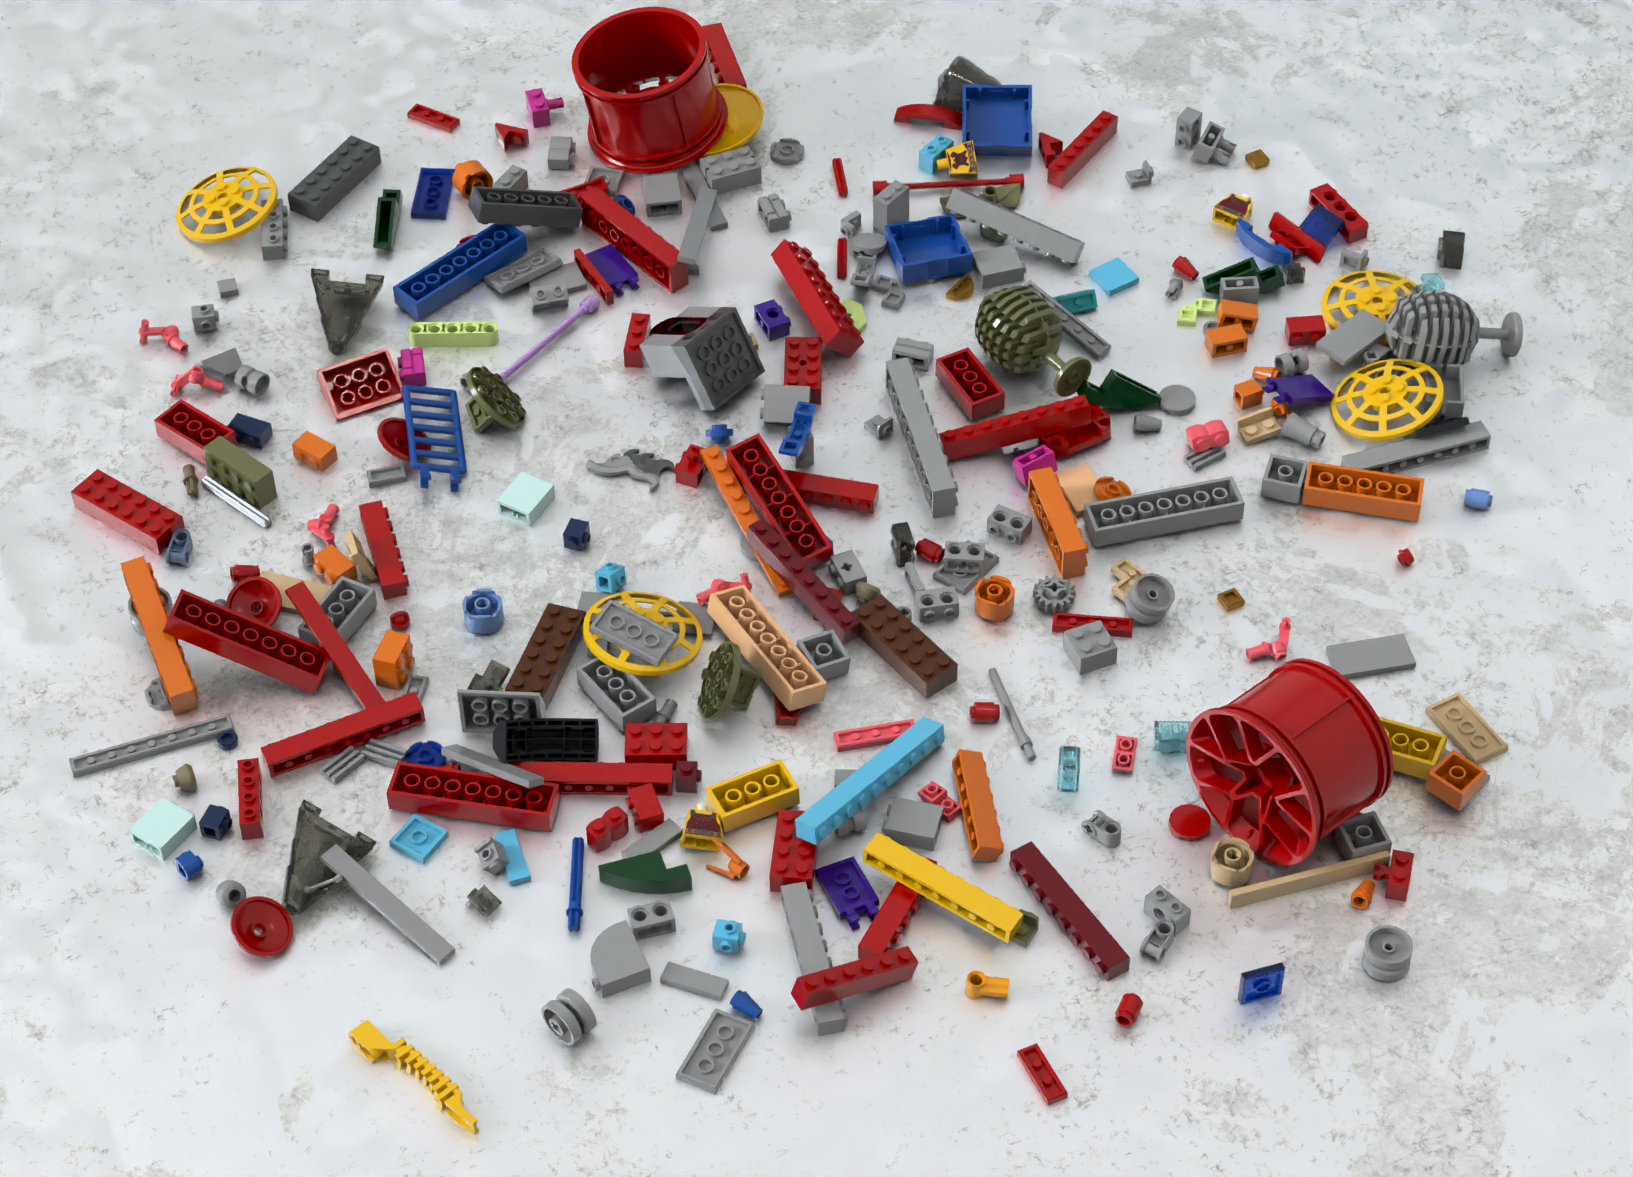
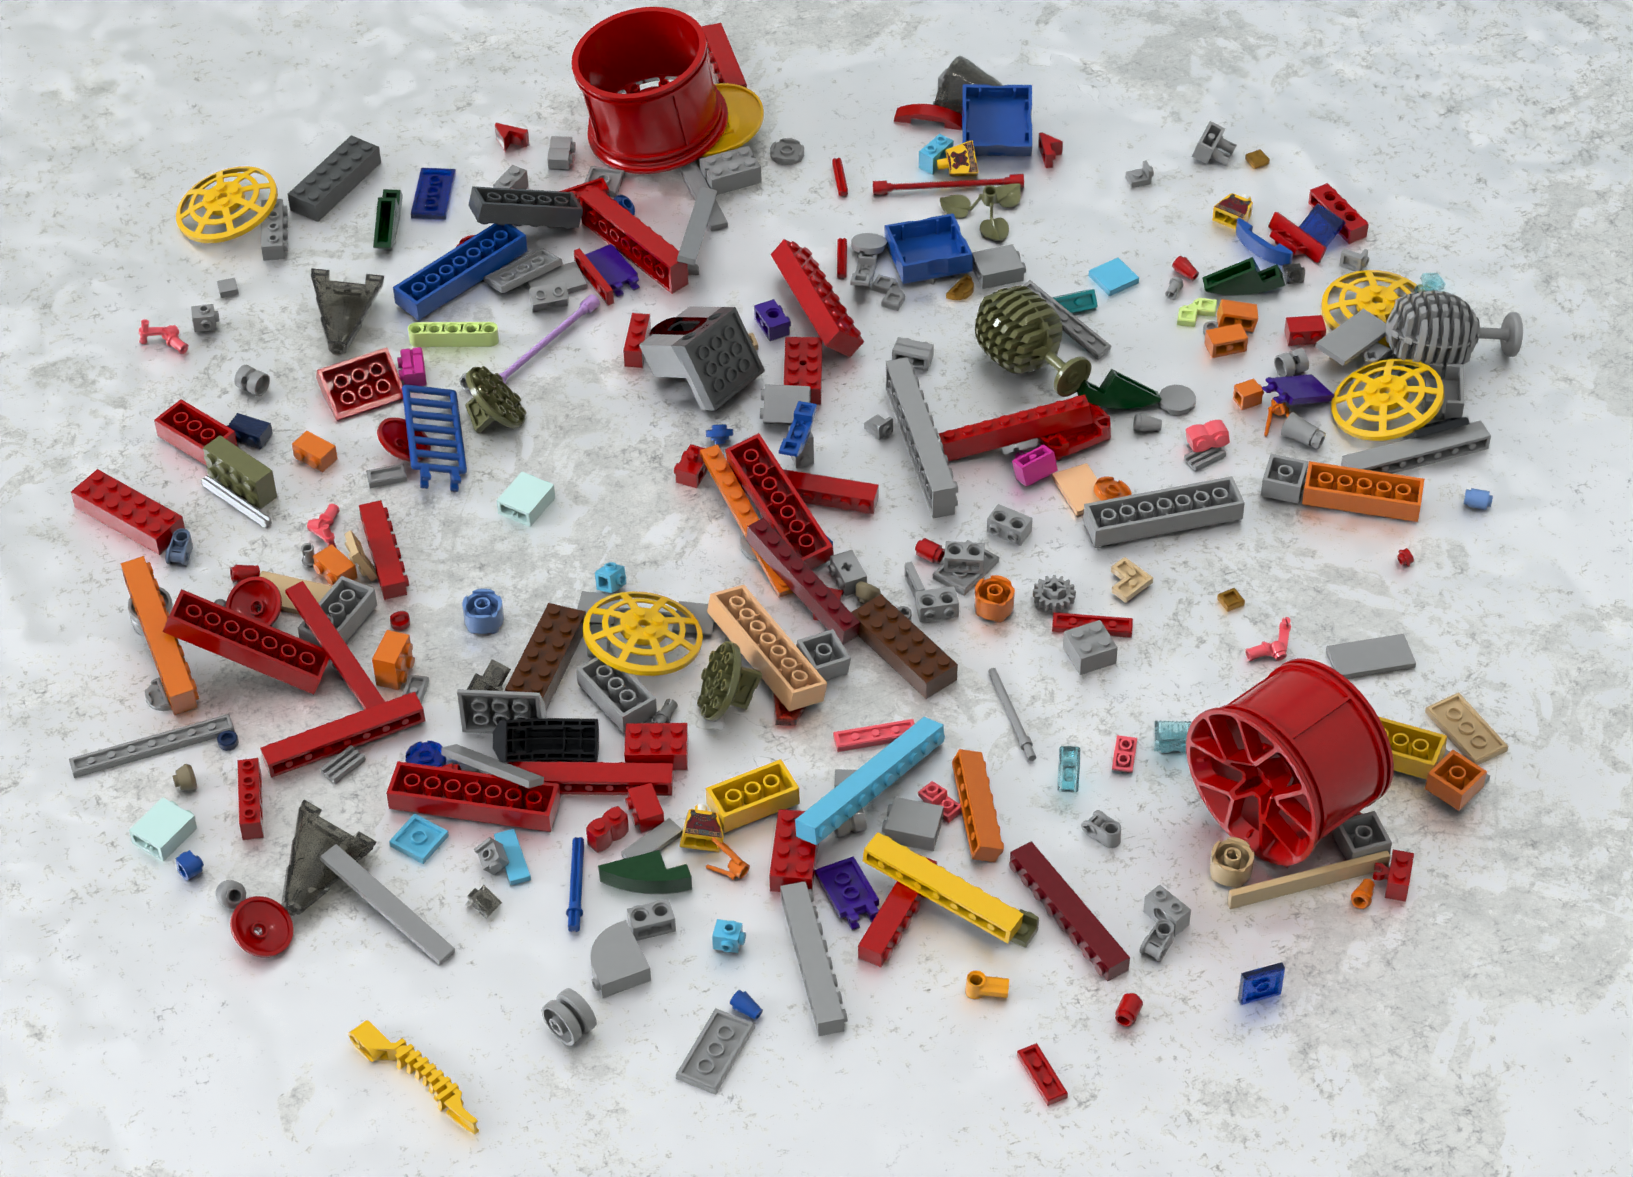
(190, 480): dark tan axle -> none
(195, 376): coral pin -> none
(215, 822): dark blue brick -> none
(222, 364): light grey slope -> none
(307, 889): light grey hinge -> none
(386, 751): light grey tile -> none
(433, 118): red tile -> none
(470, 174): orange brick -> none
(539, 107): dark pink brick -> none
(576, 534): dark blue brick -> none
(634, 632): light grey tile -> none
(638, 466): light grey piece -> none
(662, 195): light grey brick -> none
(687, 776): dark red brick -> none
(694, 981): light grey tile -> none
(719, 585): coral pin -> none
(774, 212): light grey brick -> none
(850, 224): light grey bracket -> none
(854, 978): red brick -> none
(856, 312): yellowish green tile -> none
(891, 206): light grey brick -> none
(902, 544): clear smoke brick -> none
(970, 384): red brick -> none
(985, 712): red brick -> none
(1015, 225): light grey brick -> none
(1057, 523): orange brick -> none
(1082, 149): red brick -> none
(1149, 598): light grey wheel -> none
(1188, 128): light grey brick -> none
(1189, 822): red tile -> none
(1239, 289): light grey brick -> none
(1258, 426): tan bracket -> none
(1264, 372): orange cone -> none
(1387, 953): light grey wheel -> none
(1451, 249): clear smoke brick -> none

